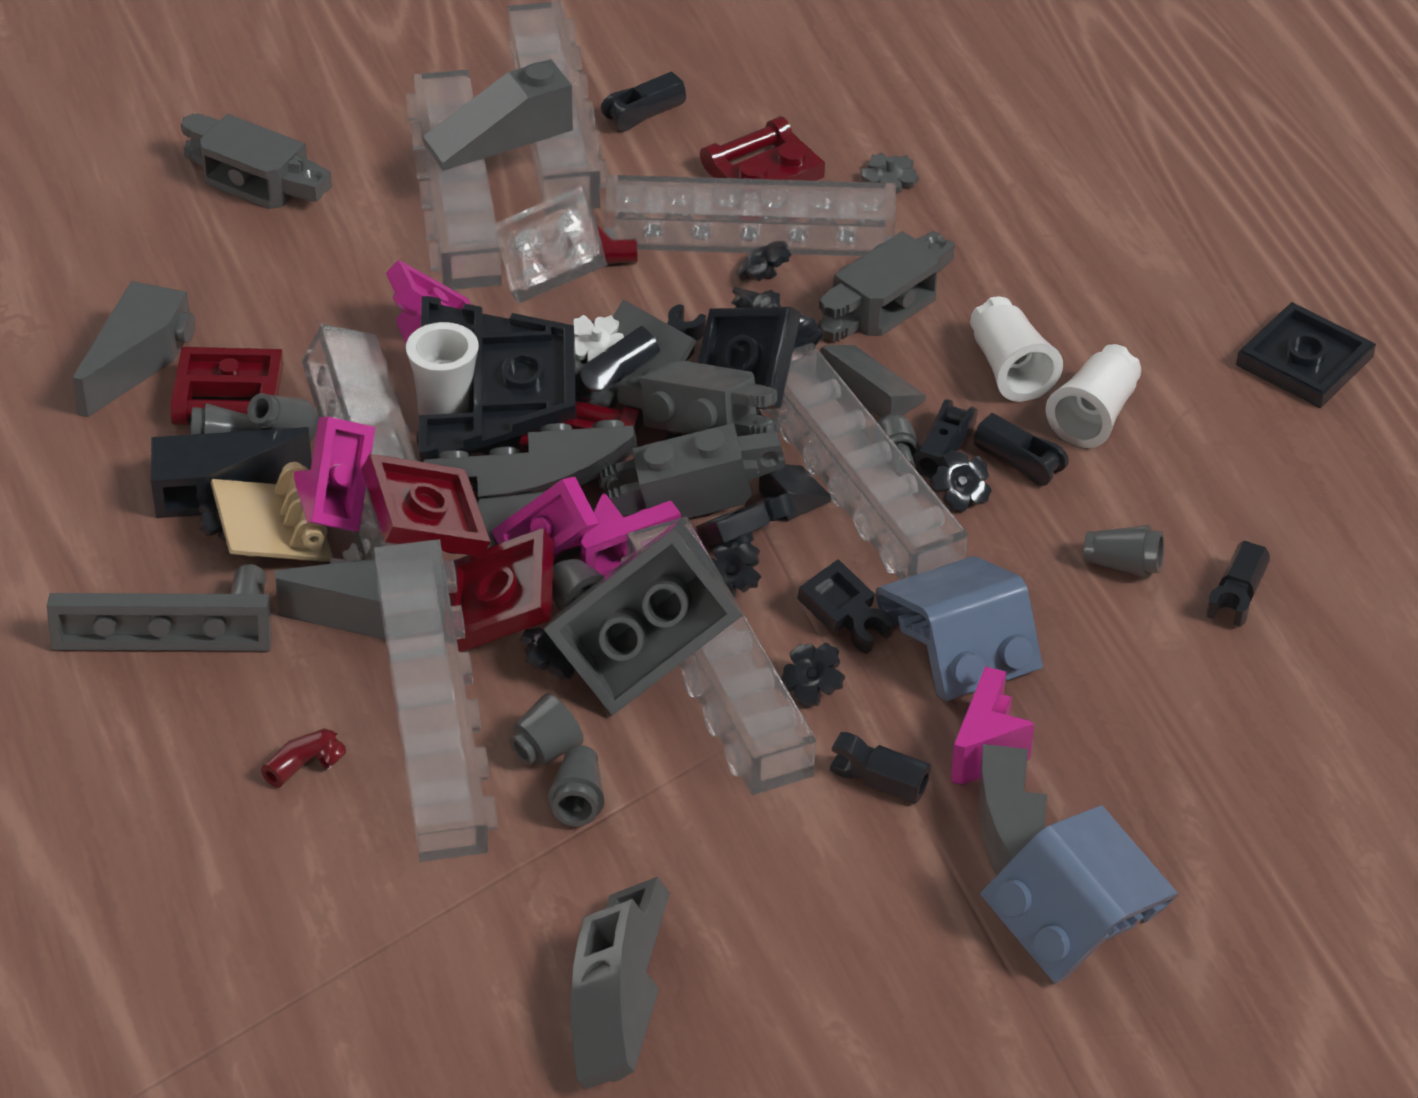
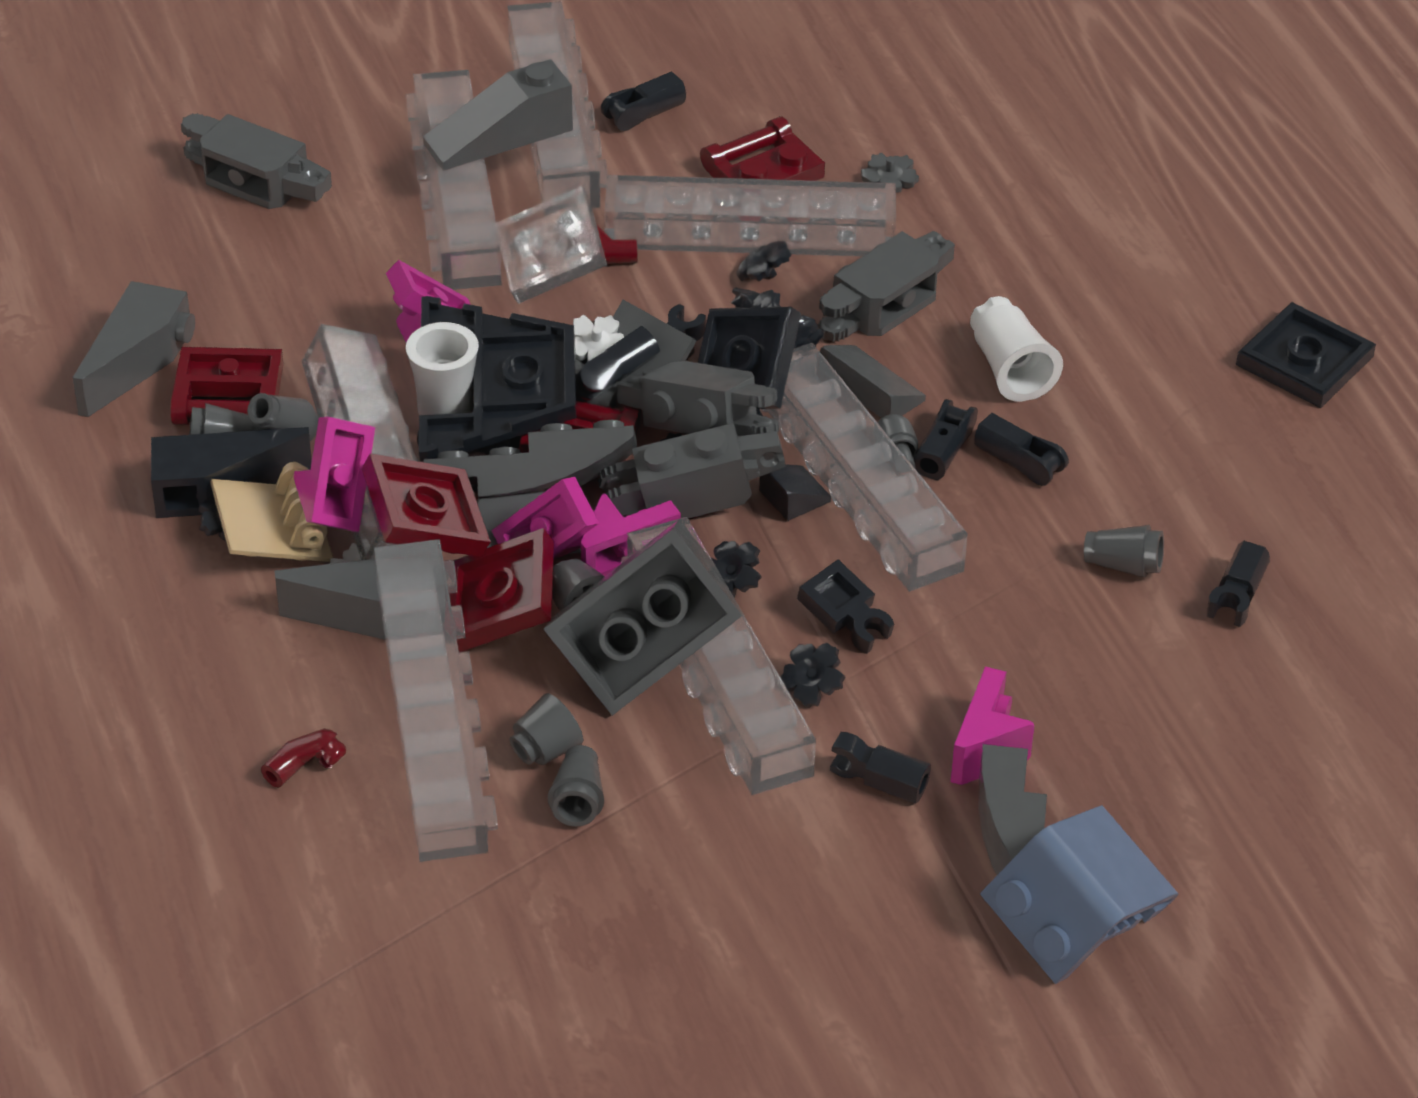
(165, 620): dark grey piece -> none
(545, 654): black plant -> none
(610, 983): dark grey slope -> none
(741, 522): black plate -> none
(962, 479): black plant -> none
(968, 619): sand blue piece -> none
(1091, 400): white plant -> none

